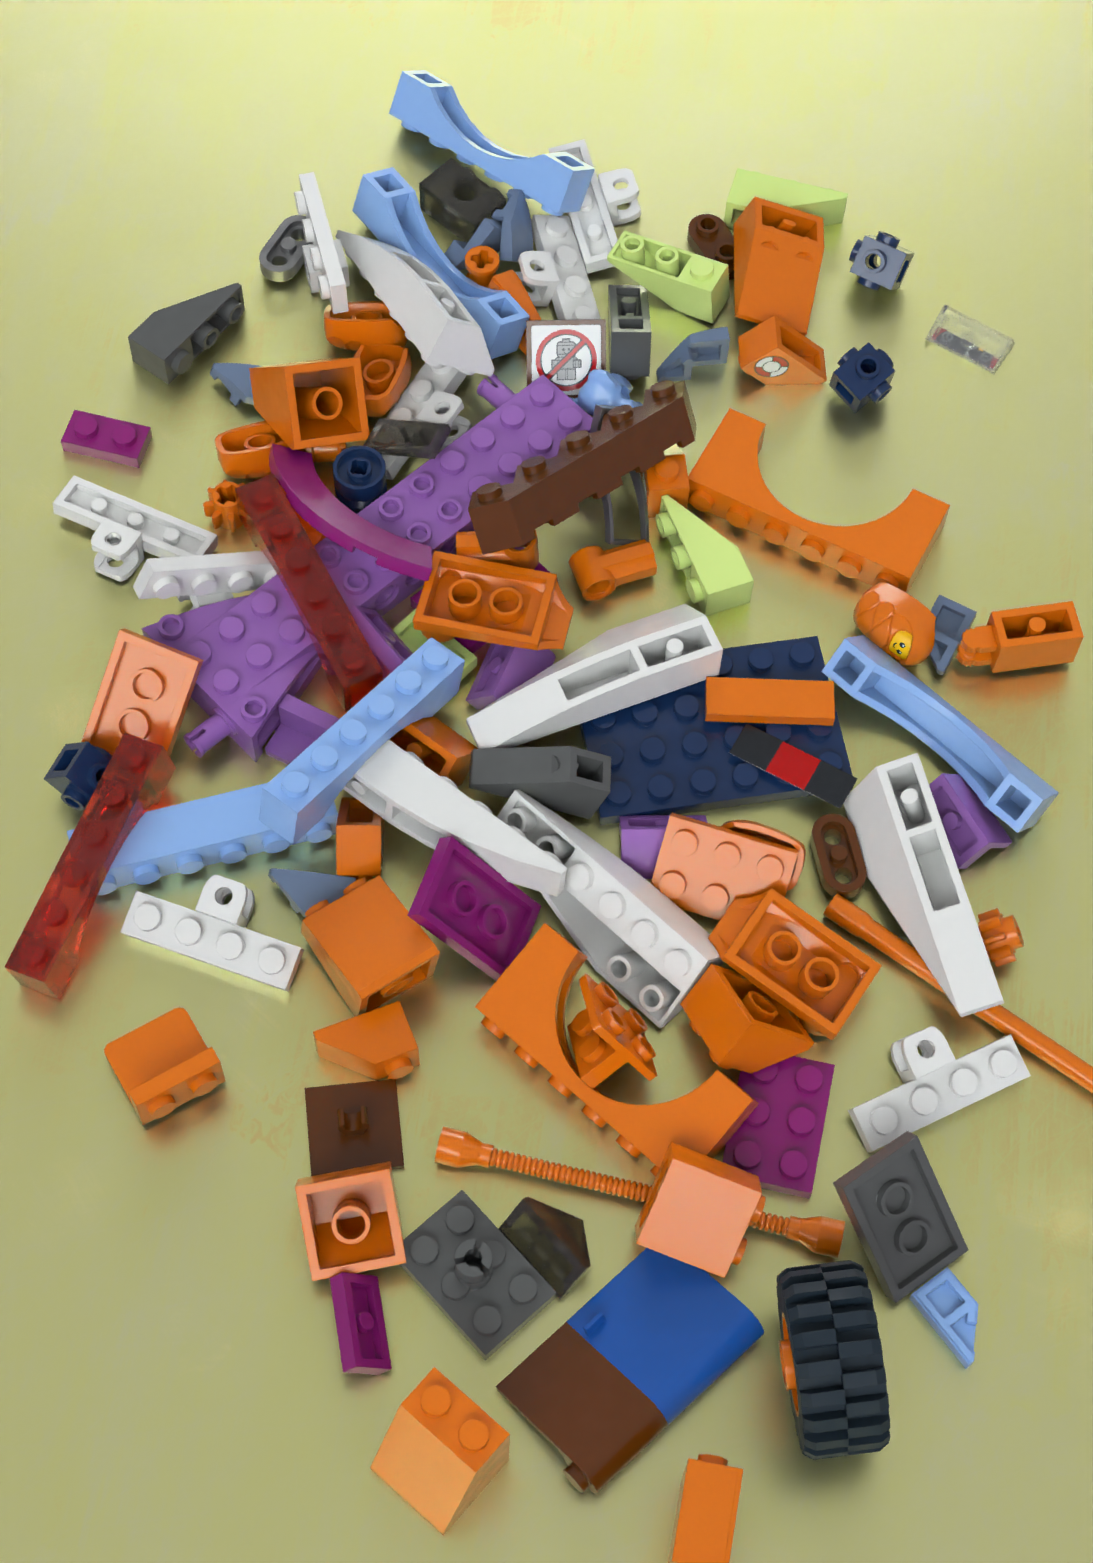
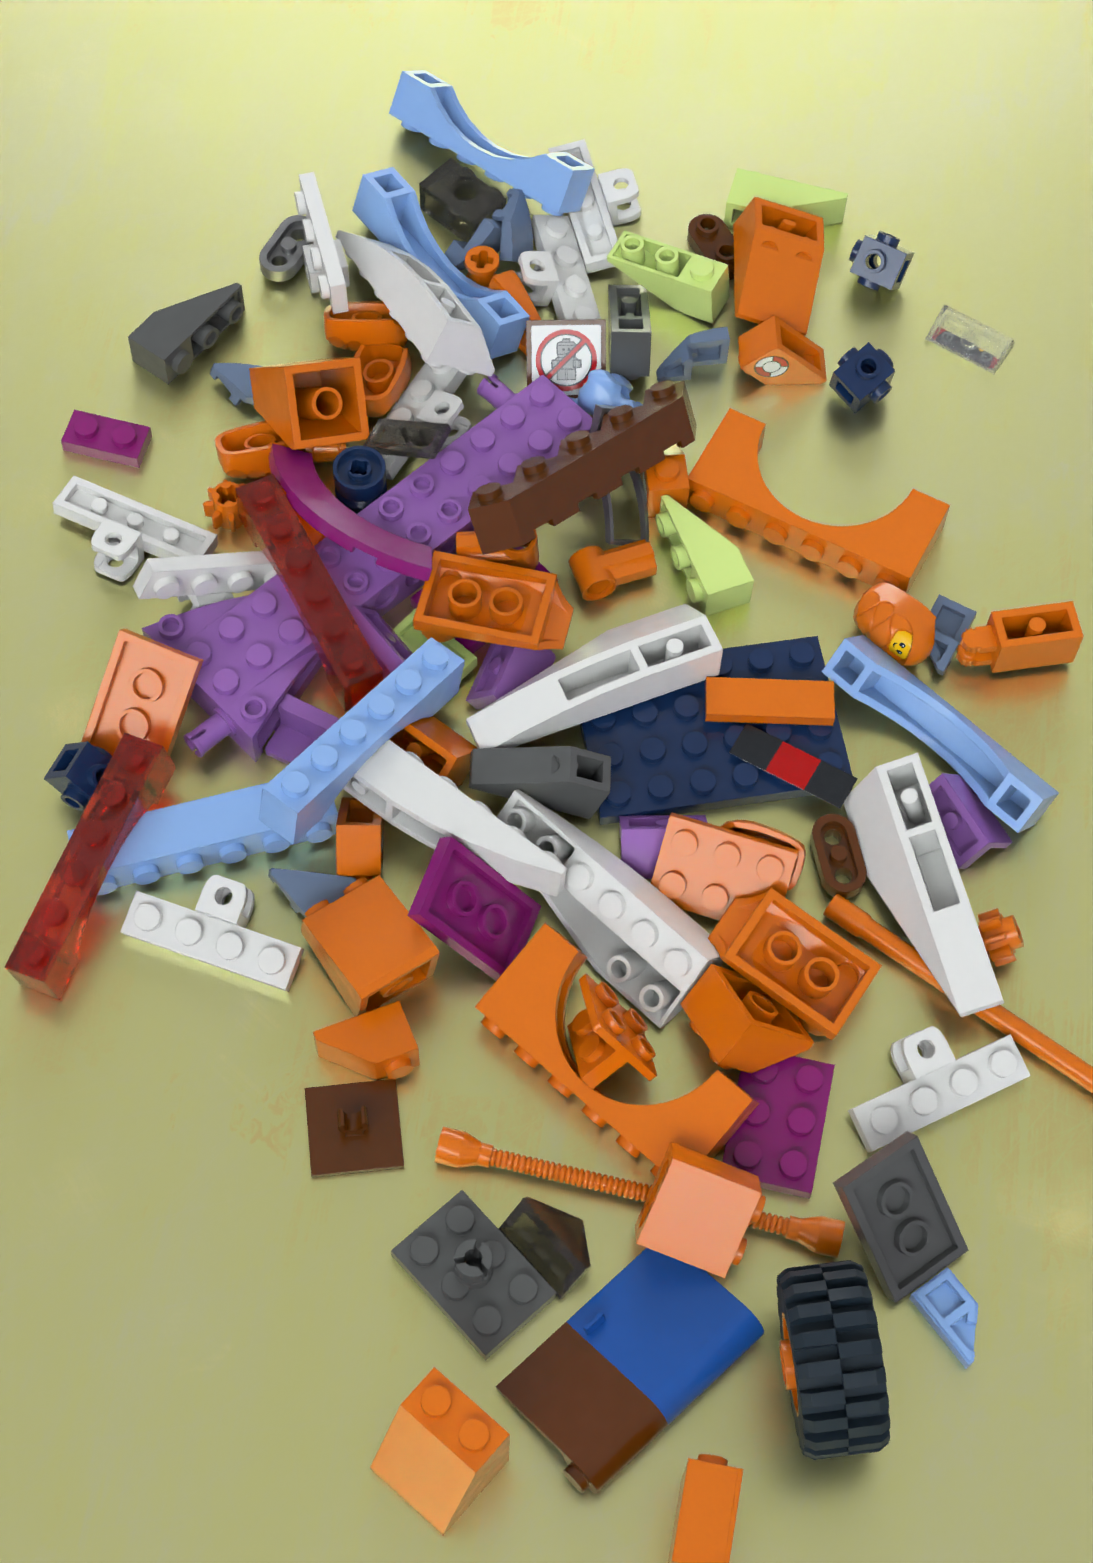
(164, 1065): orange bracket -> none
(351, 1220): orange slope -> none
(360, 1323): magenta plate -> none

